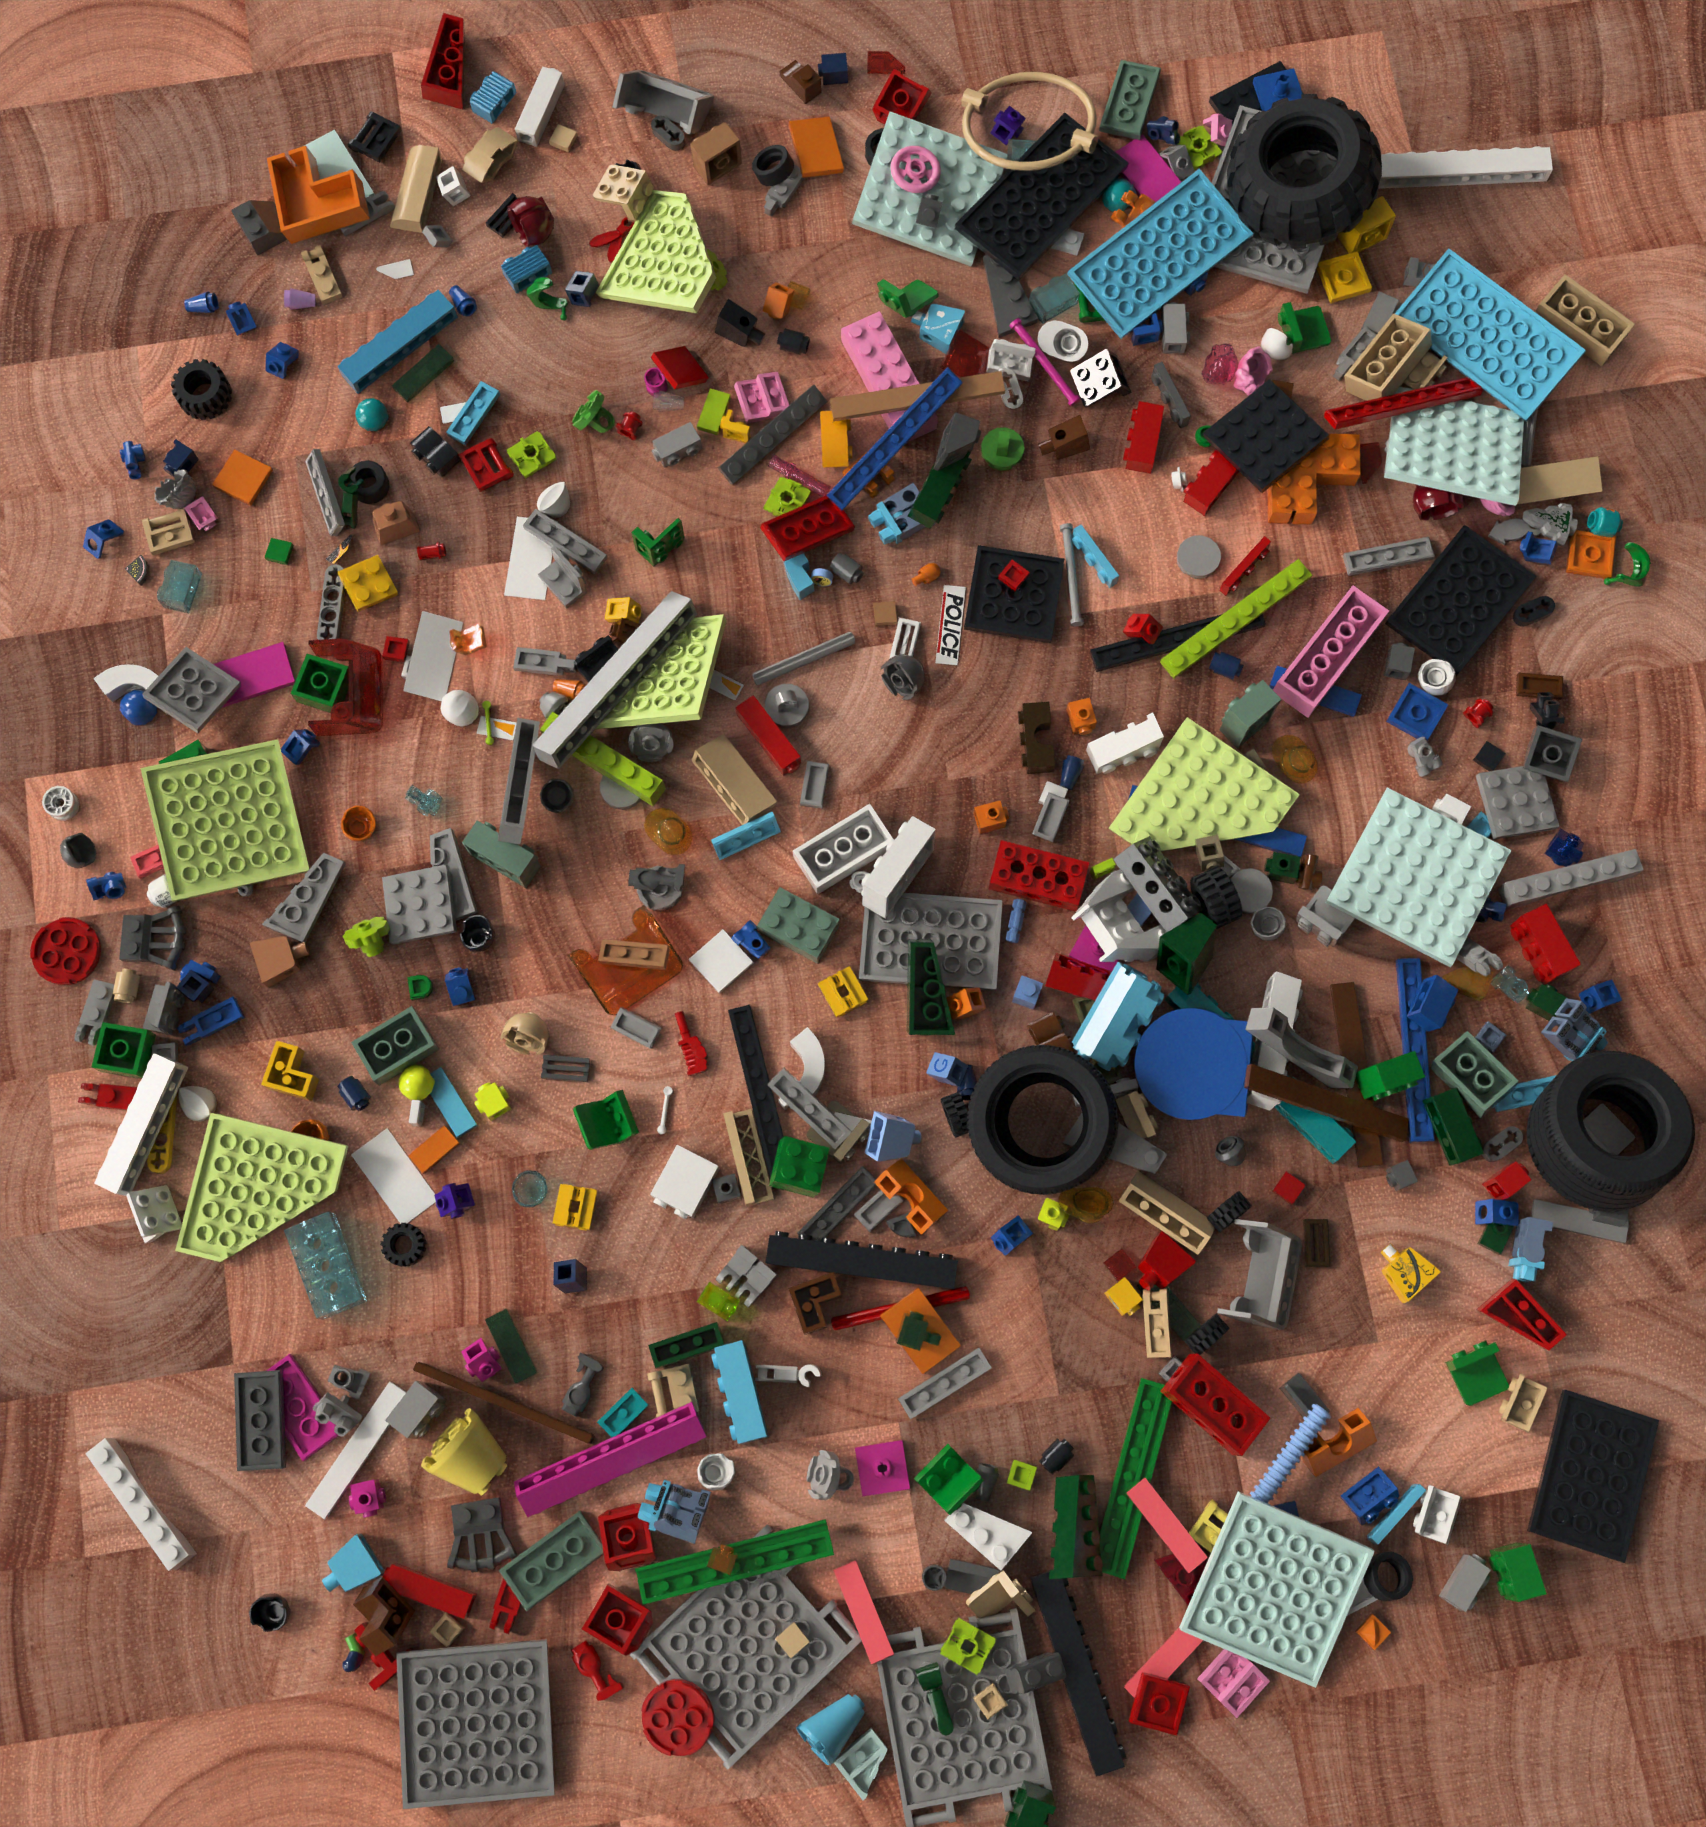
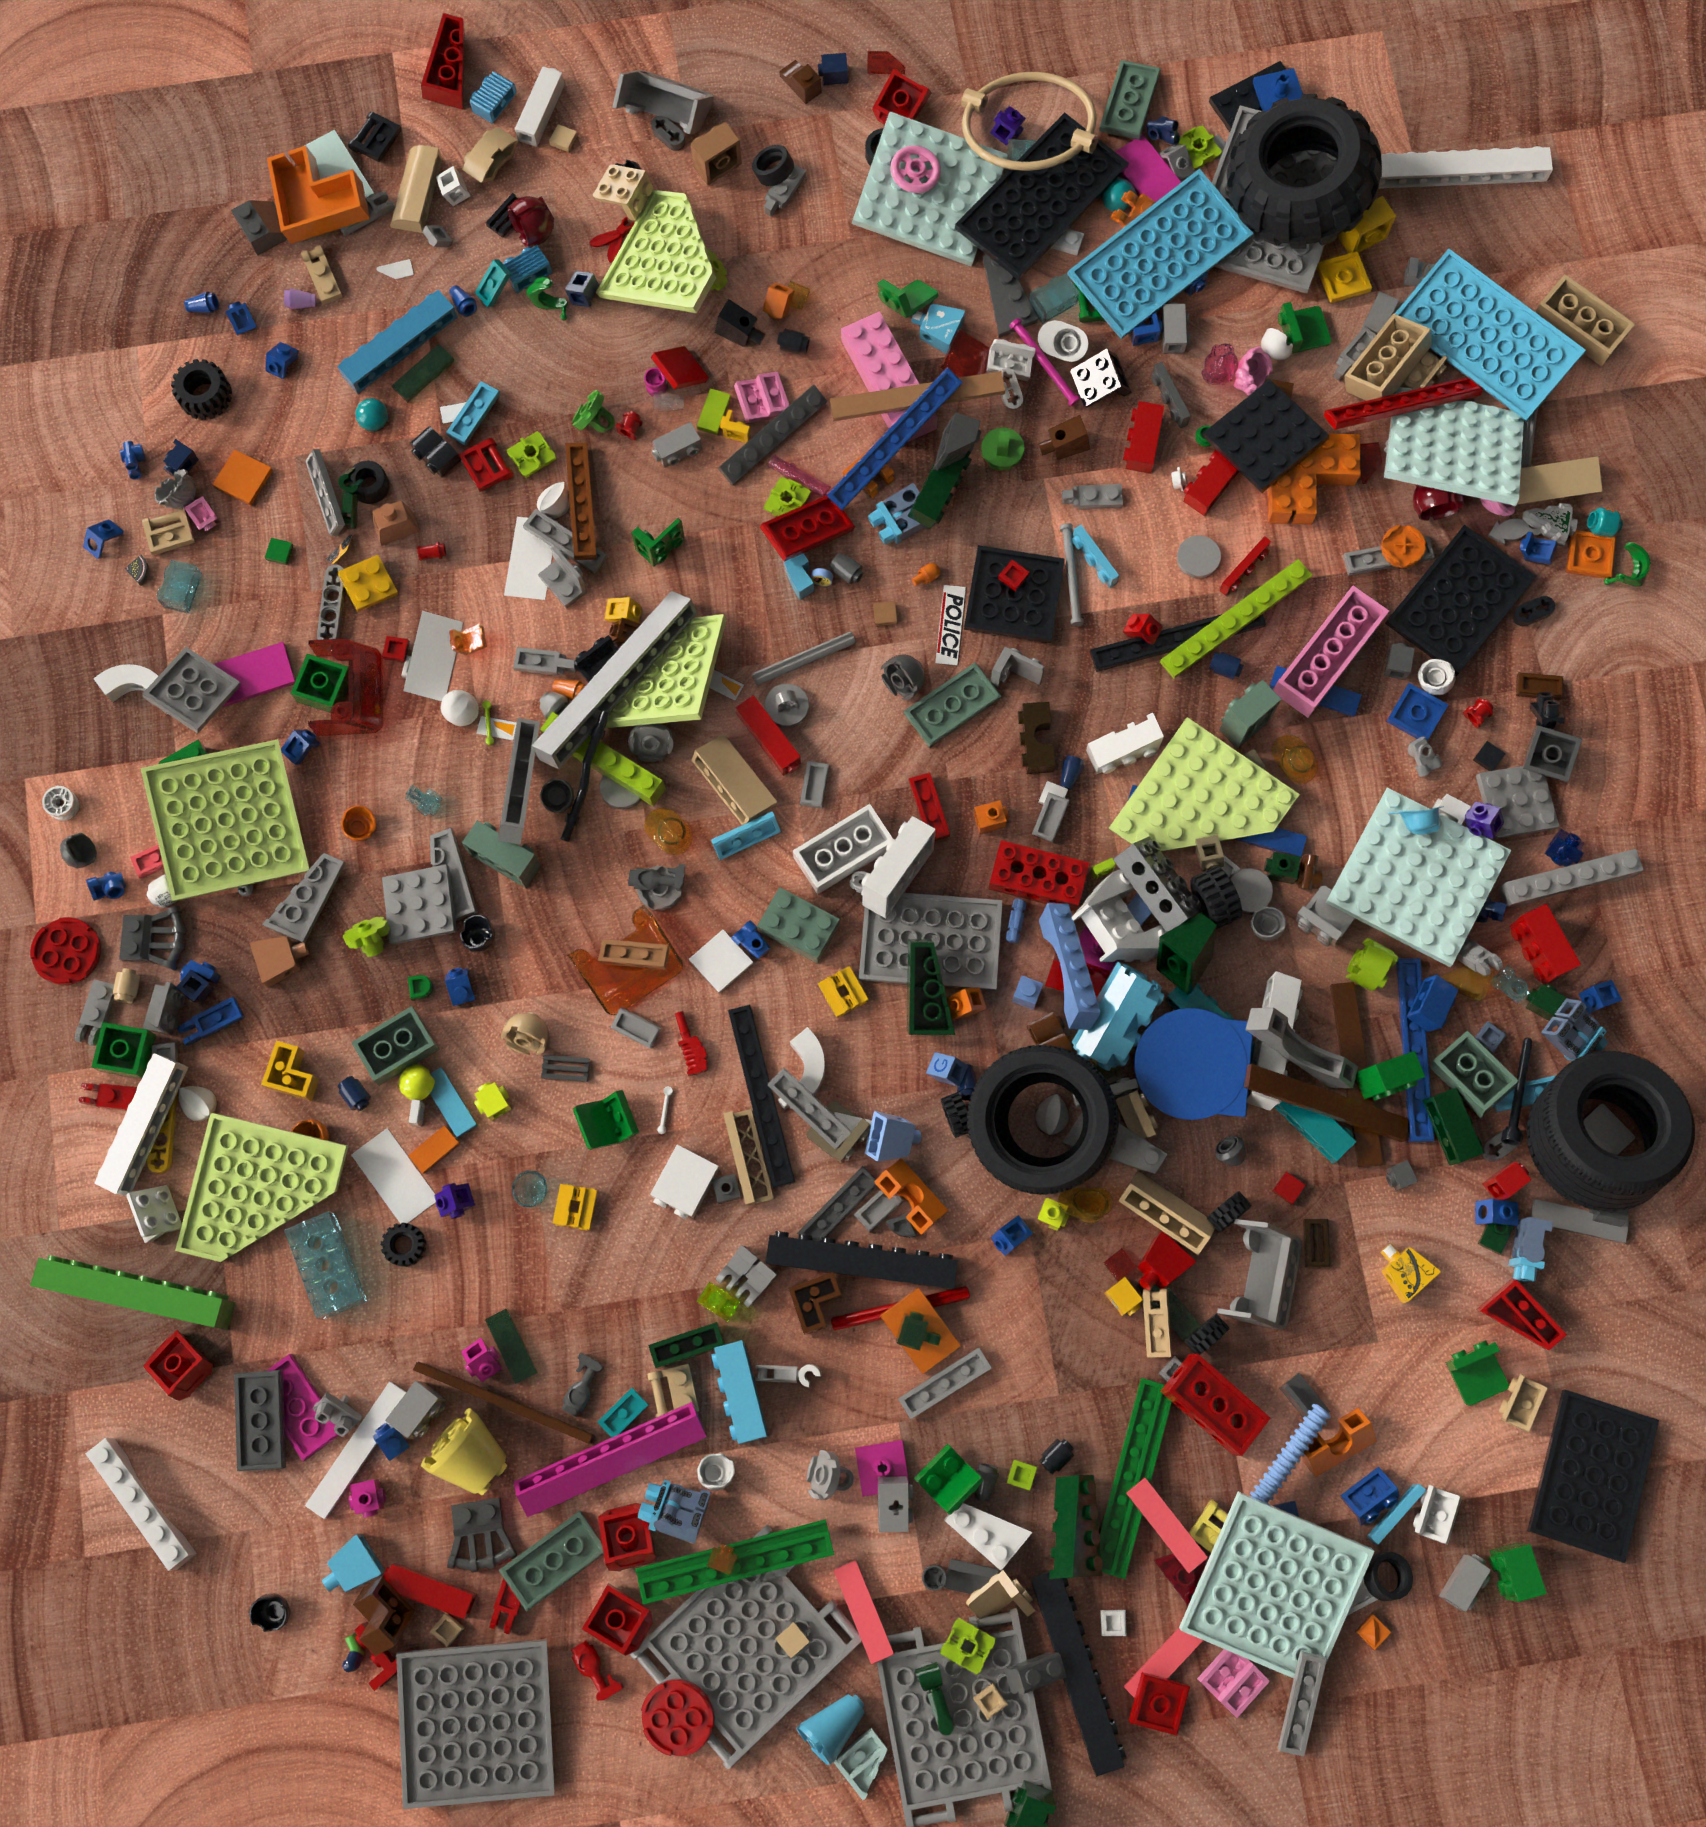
(130, 1292): none -> bright green brick
(136, 708): blue hair -> none
(178, 1366): none -> red slope
(355, 1380): light grey plate -> none
(390, 1441): none -> blue bracket
(493, 283): none -> teal plate
(570, 1276): dark blue brick -> none
(572, 818): none -> black bar
(580, 501): none -> dark orange plate
(799, 1166): green brick -> none
(816, 147): orange tile -> none
(834, 441): light orange brick -> none
(891, 1490): none -> light grey brick
(909, 623): white tile -> none
(929, 211): dark grey bracket -> none
(929, 804): none -> red plate
(952, 705): none -> sand green tile
(1014, 661): none -> light grey bracket
(1052, 1115): none -> white piece
(1079, 995): none -> medium blue arch
(1081, 716): orange brick -> none
(1094, 496): none -> light grey hinge
(1113, 1622): none -> white tile
(1220, 128): bright pink bracket -> none
(1302, 1703): none -> light grey plate
(1371, 965): none -> lime brick
(1403, 546): none -> orange tile
(1421, 821): none -> medium azure piece
(1484, 819): none -> dark purple brick
(1512, 1134): none -> black piece

